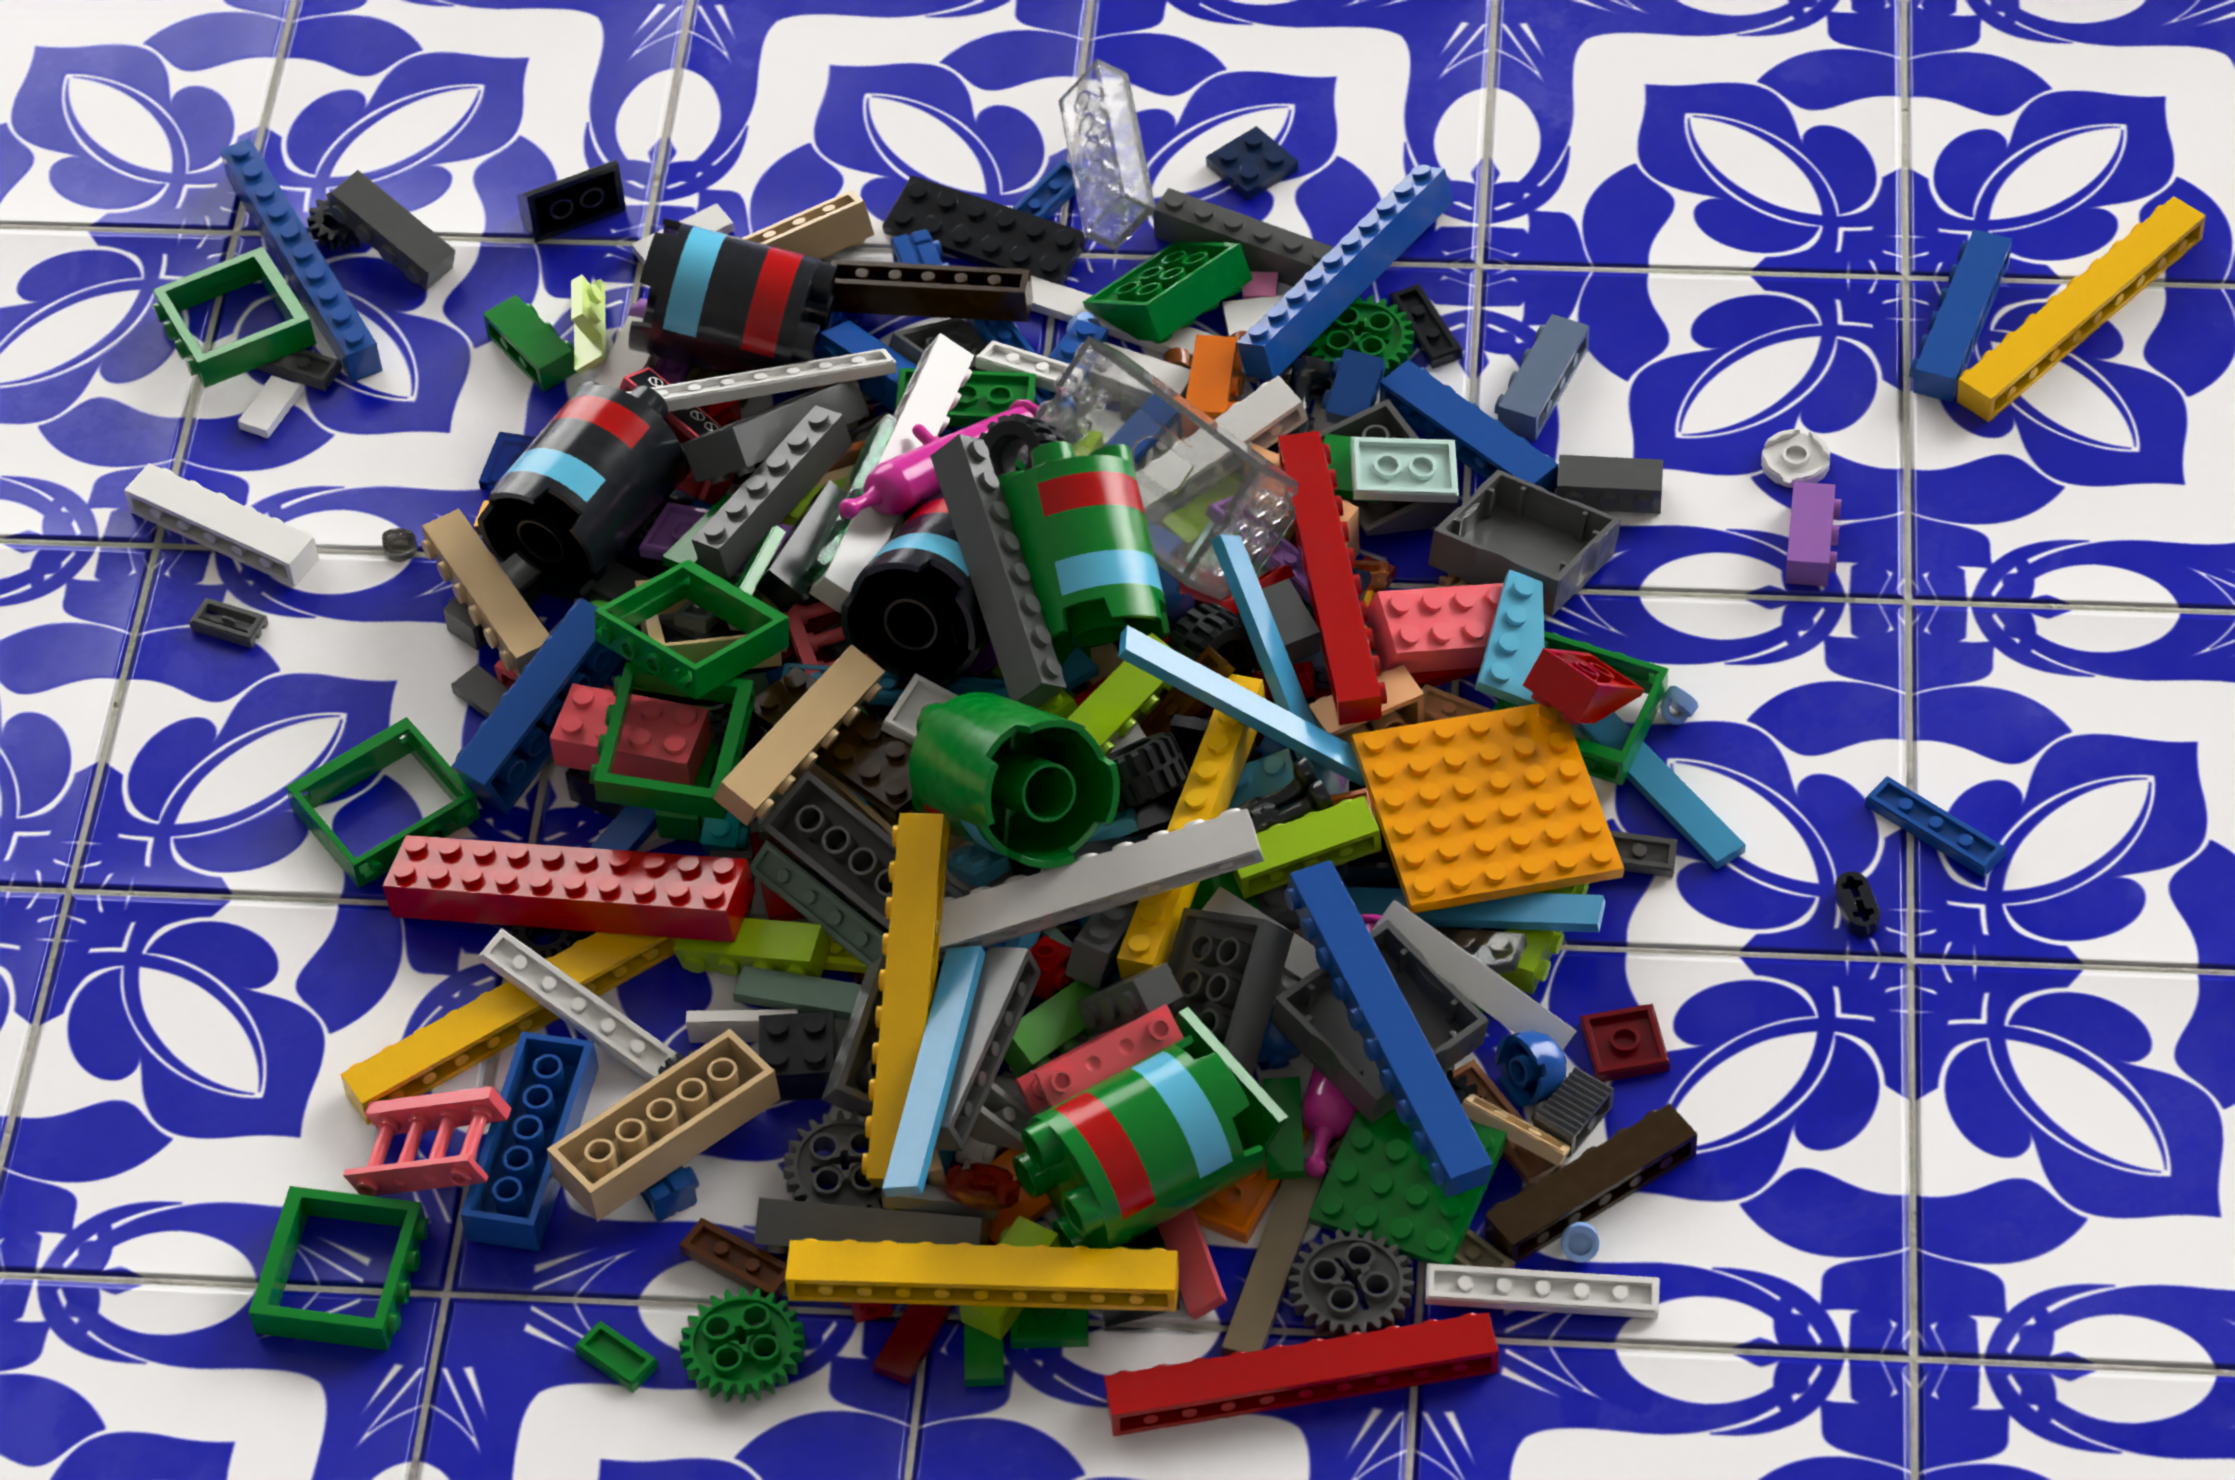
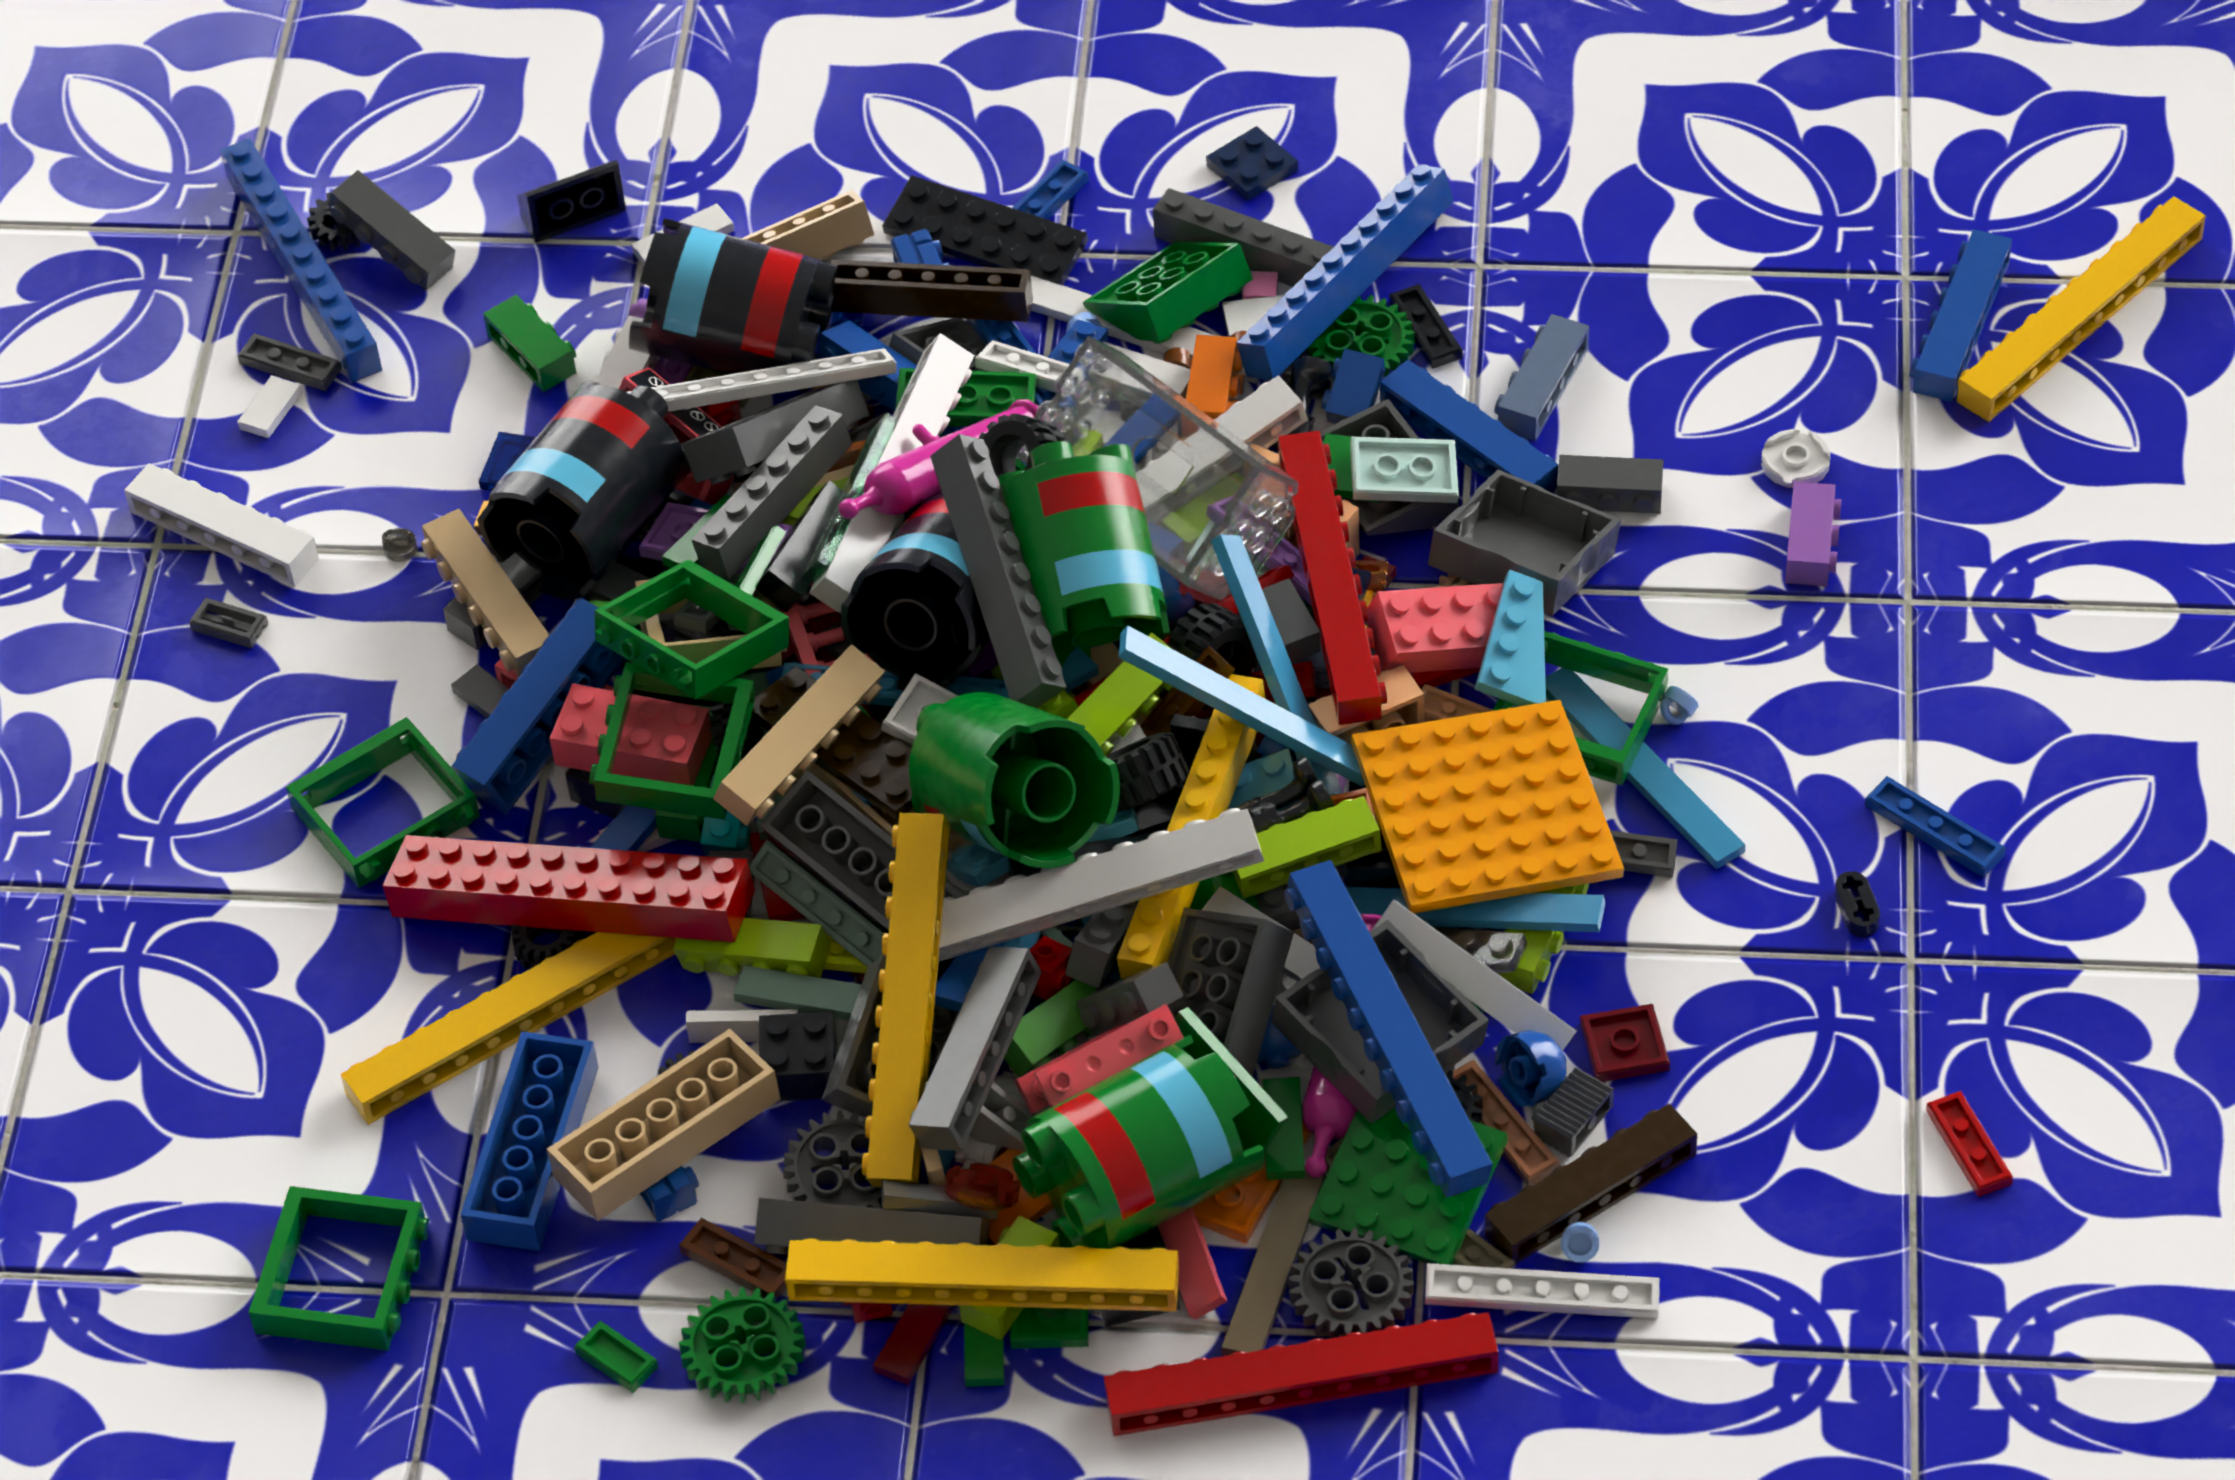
(247, 352): green window -> none
(418, 1115): coral fence -> none
(576, 1005): white tile -> none
(589, 323): yellowish green bracket -> none
(934, 1071): tile -> none
(1106, 155): clear brick -> none
(1517, 1129): tan tile -> none
(1579, 686): red slope -> none
(1969, 1143): none -> red tile

